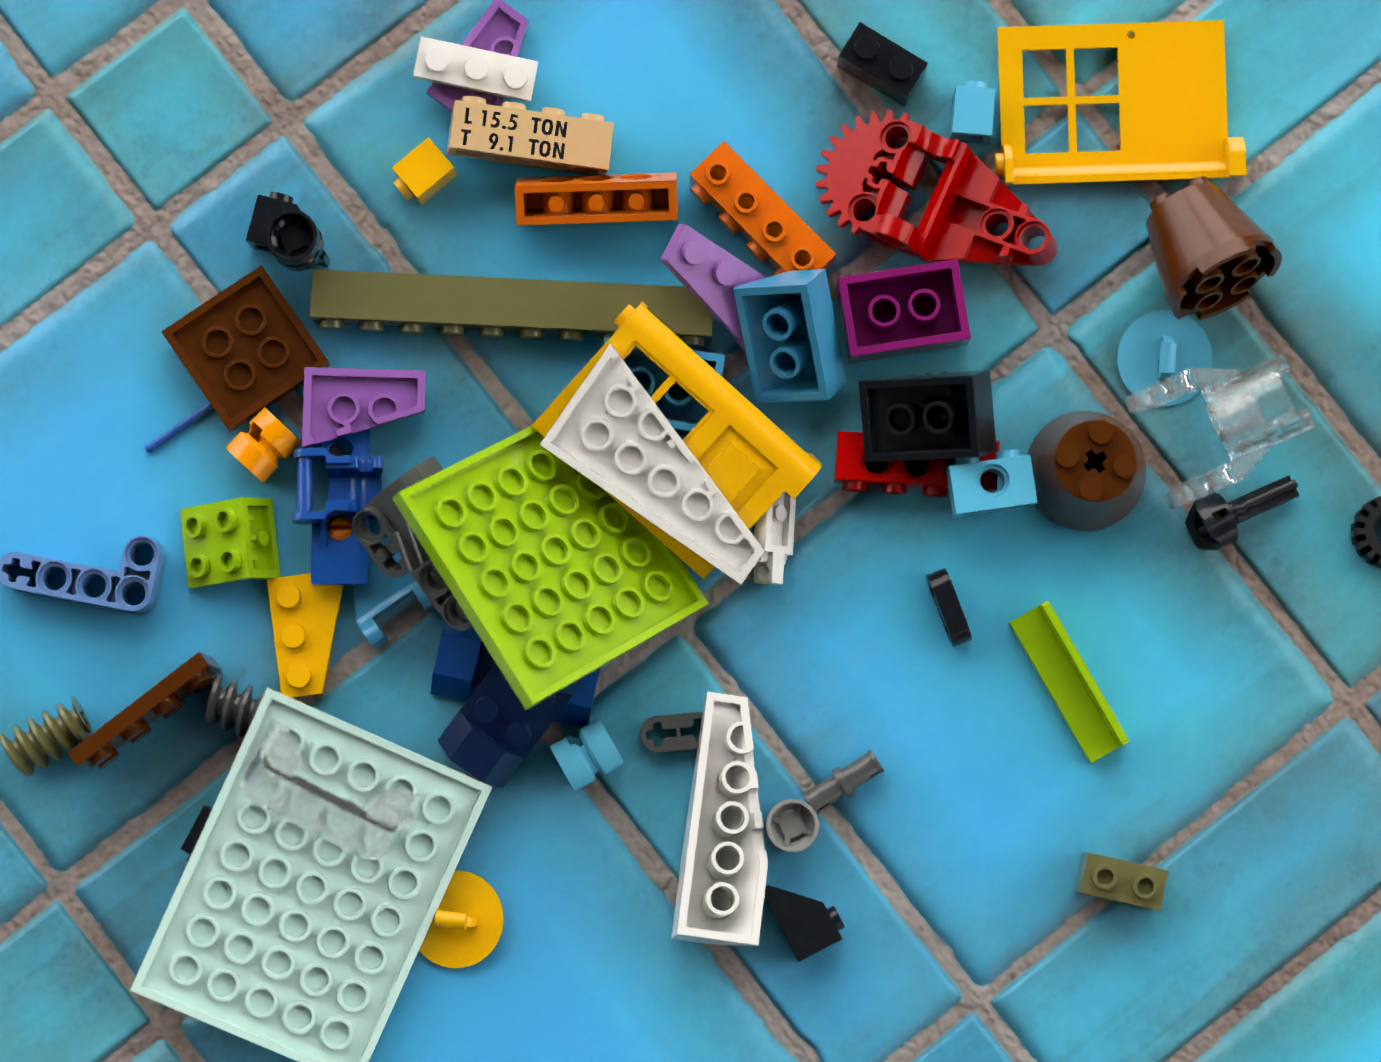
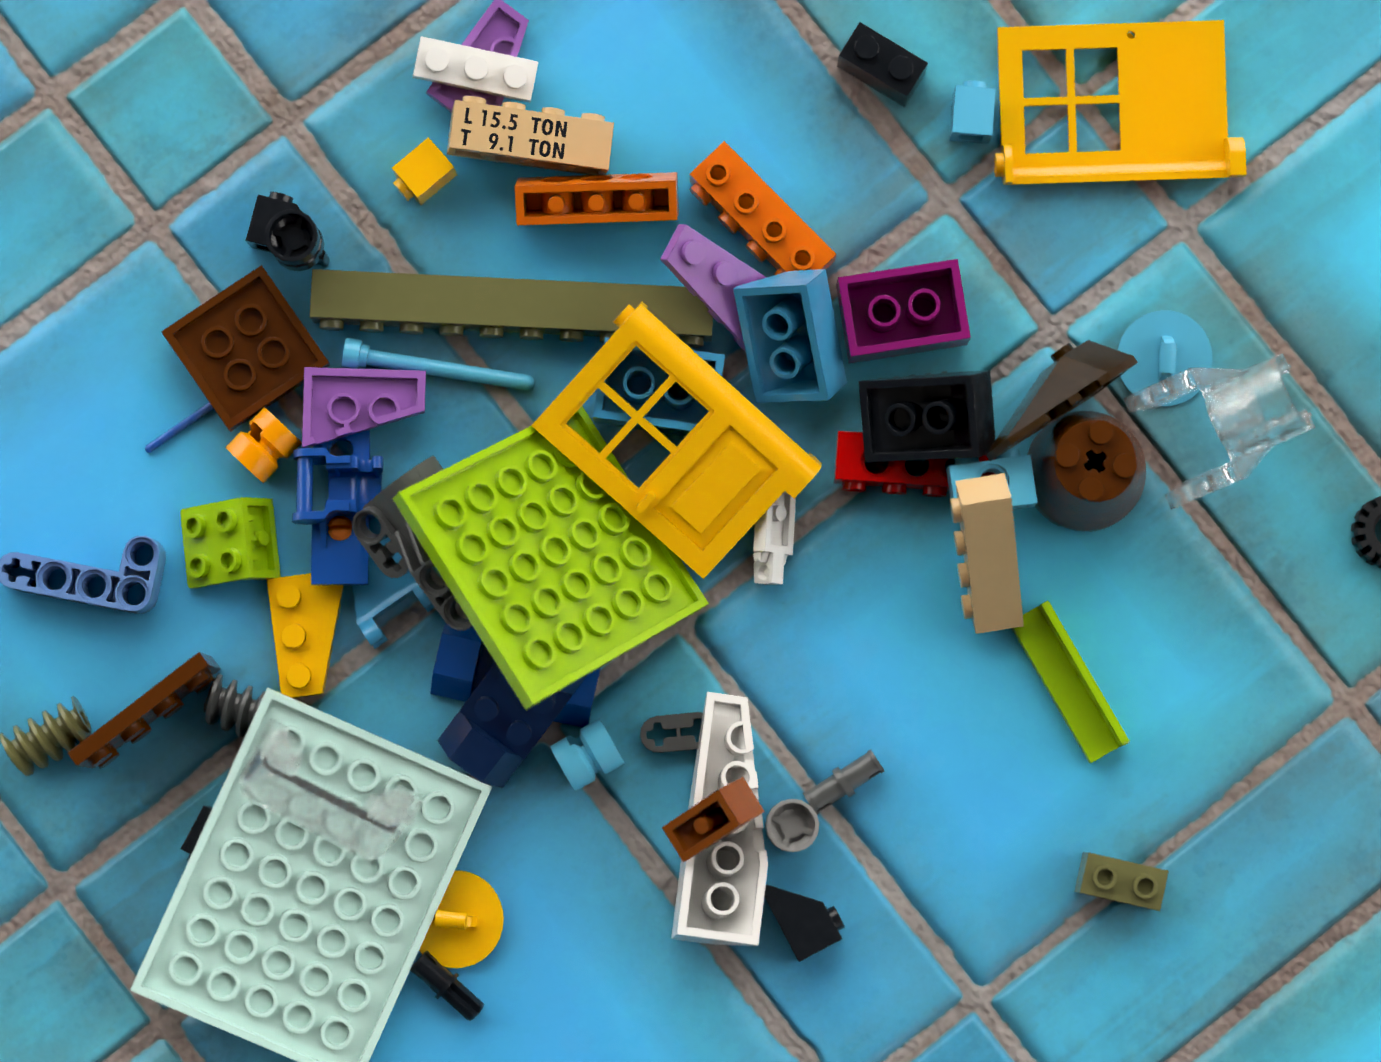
(359, 355): none -> medium azure piece
(447, 986): none -> black axle
(635, 454): white wing -> none
(713, 819): none -> dark orange slope
(948, 607): black beam -> none
(960, 212): red connector -> none
(989, 553): none -> tan brick
(1060, 388): none -> dark brown wedge
(1207, 250): reddish brown cone -> none
(1222, 516): black piece -> none

